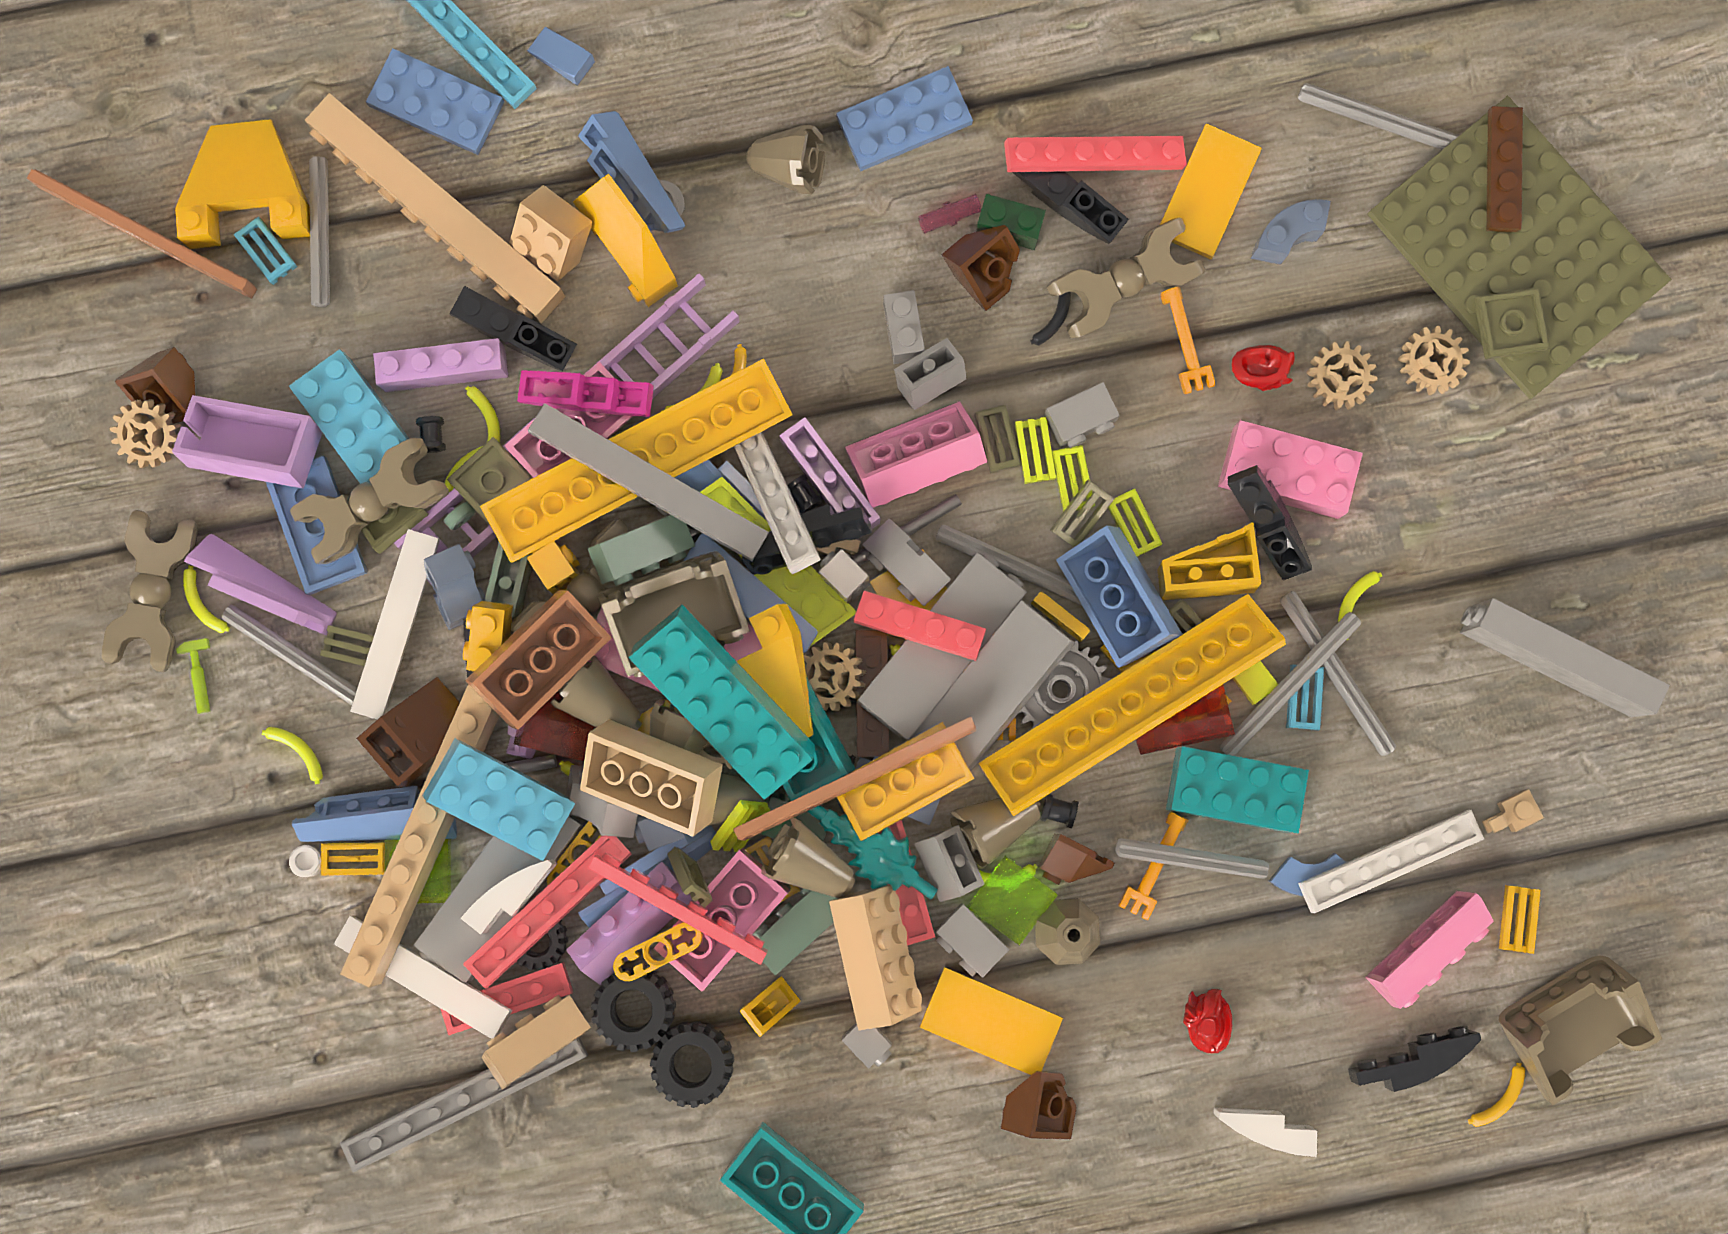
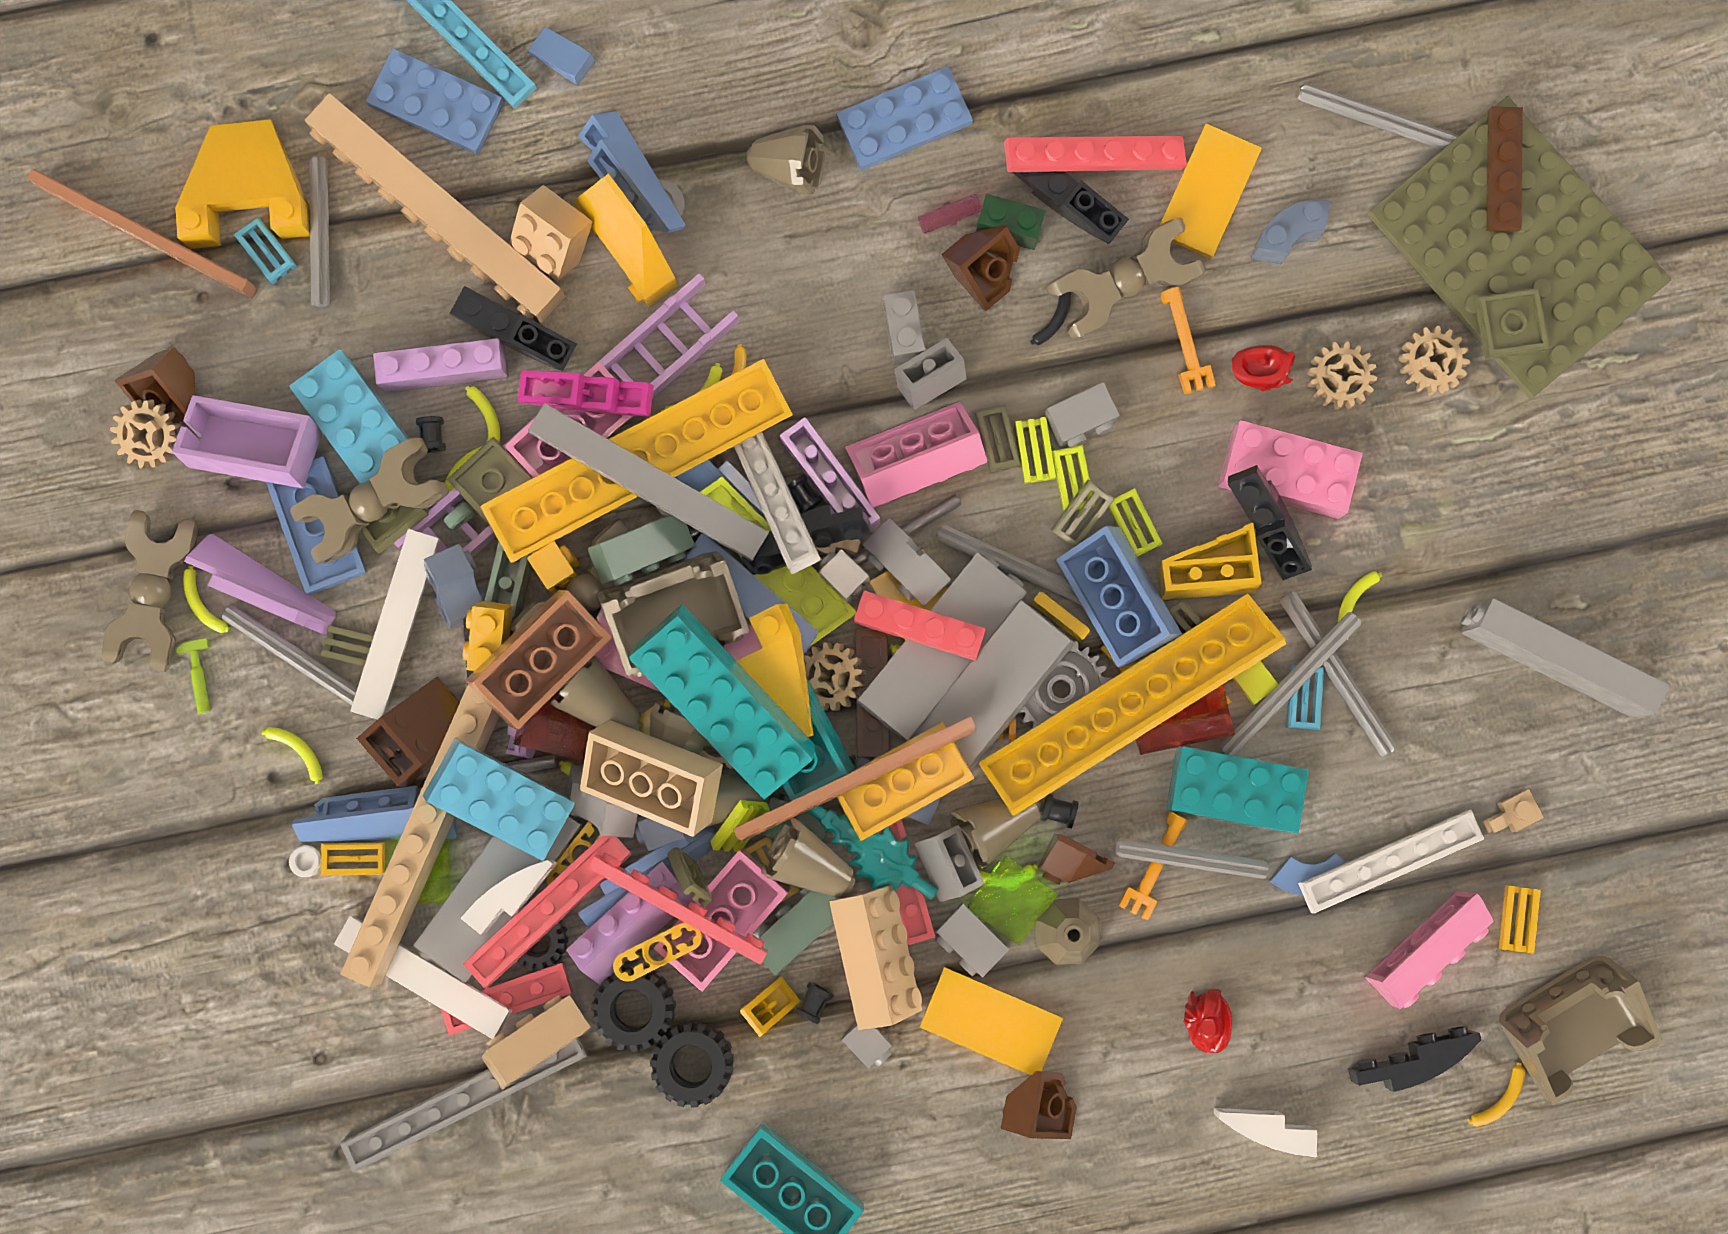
(813, 1002): none -> black bush

